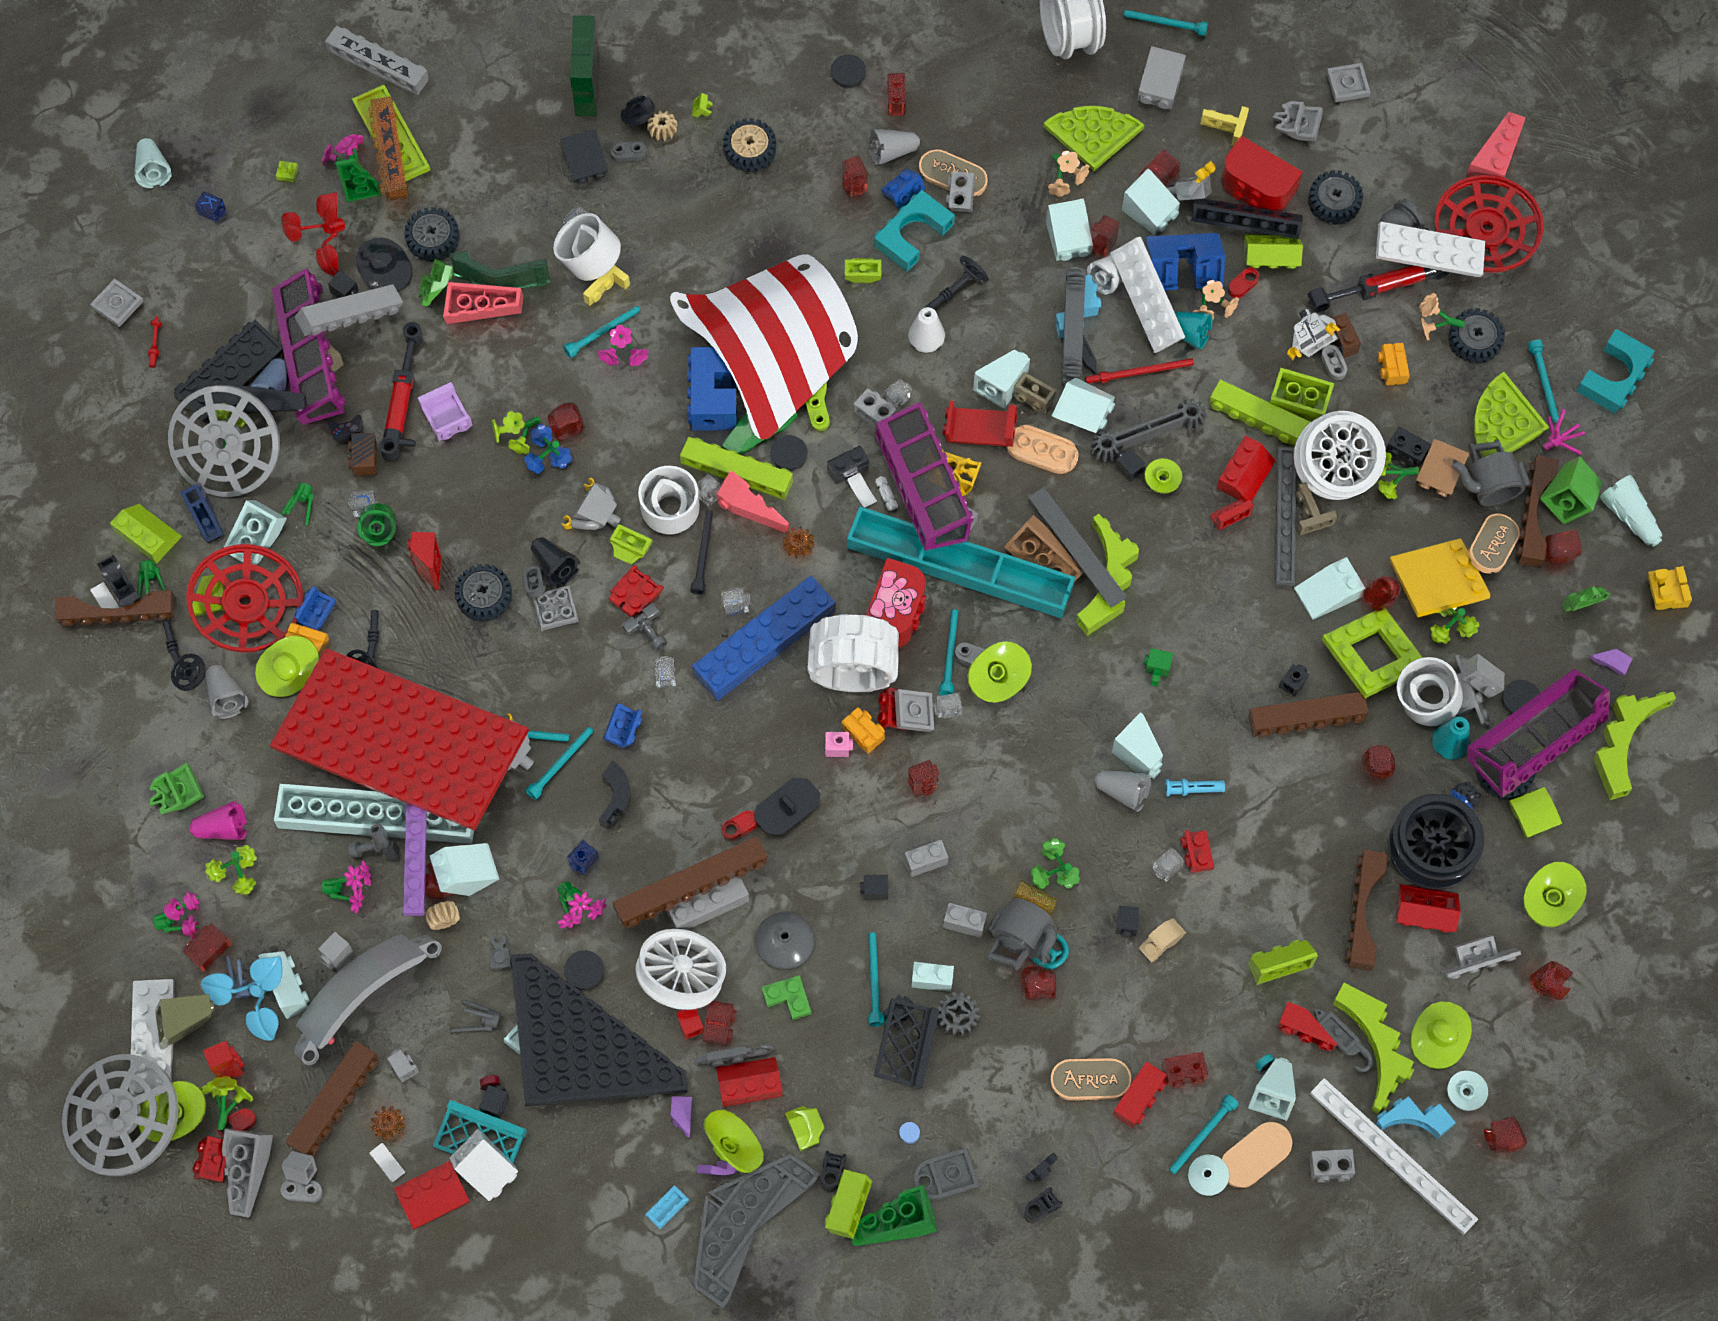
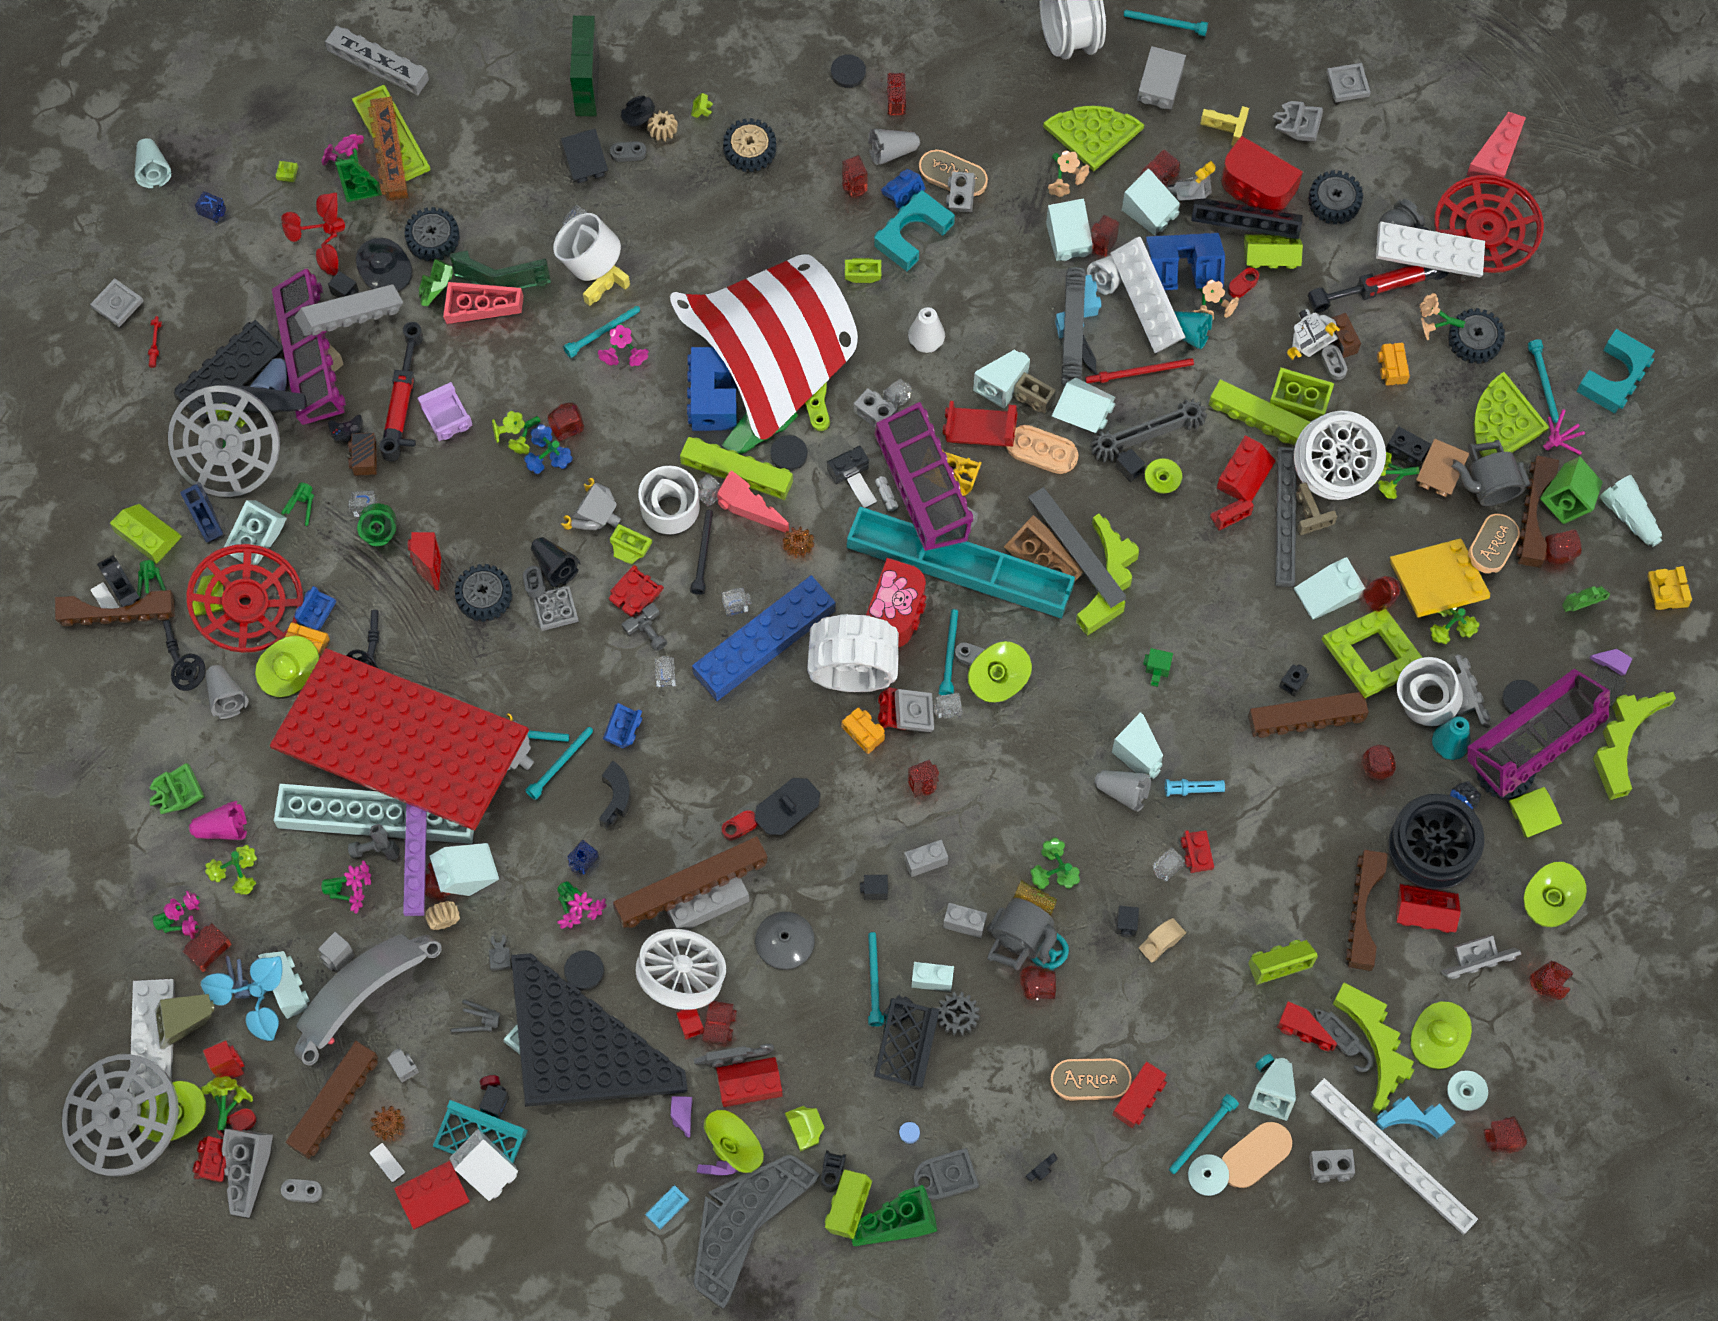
(299, 1167): light grey brick -> none
(788, 991): bright green plate -> none
(838, 744): bright pink brick -> none
(971, 271): black dish -> none
(1044, 1203): black piece -> none
(1185, 1069): clear red brick -> none
(1483, 676): light grey brick -> none

